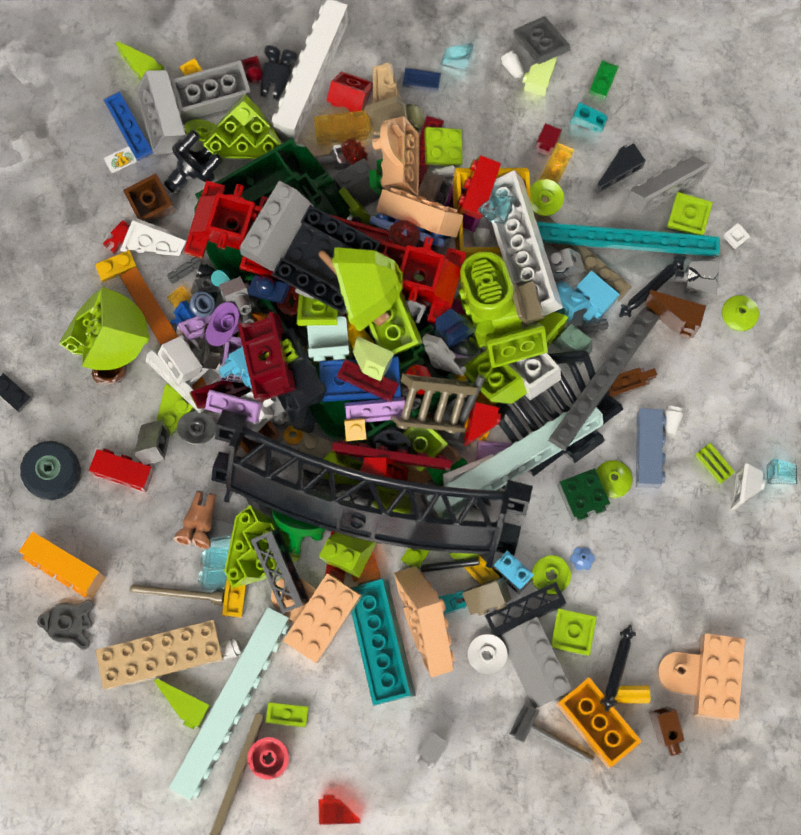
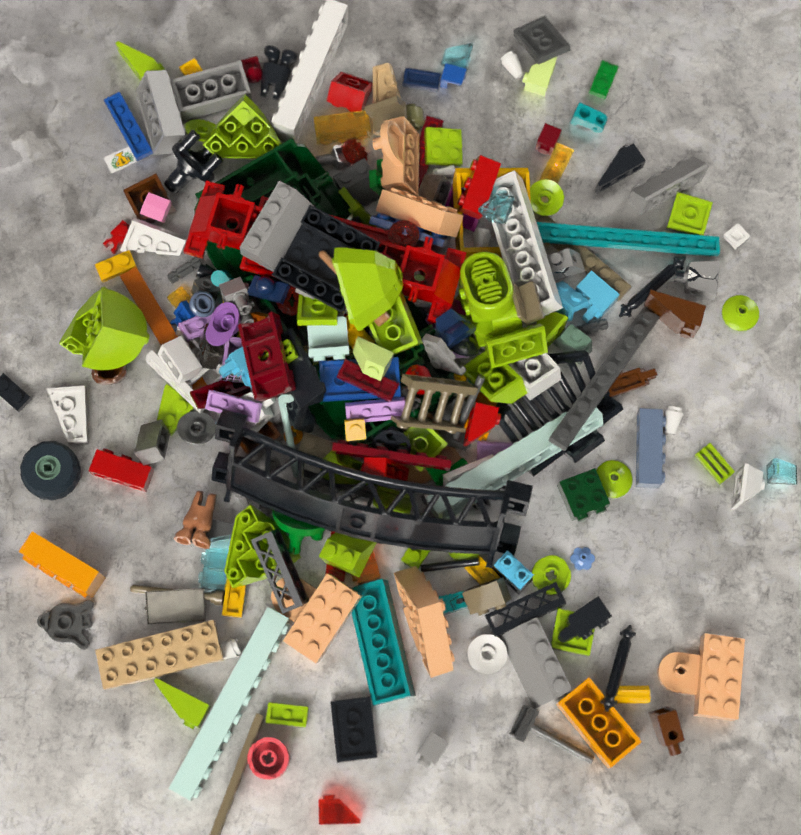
(71, 410): none -> white wing
(156, 207): none -> bright pink piece
(175, 606): none -> clear smoke piece
(283, 399): none -> light aqua piece
(353, 729): none -> black plate
(416, 308): dark grey panel -> none
(452, 74): none -> blue panel
(585, 620): none -> black hinge

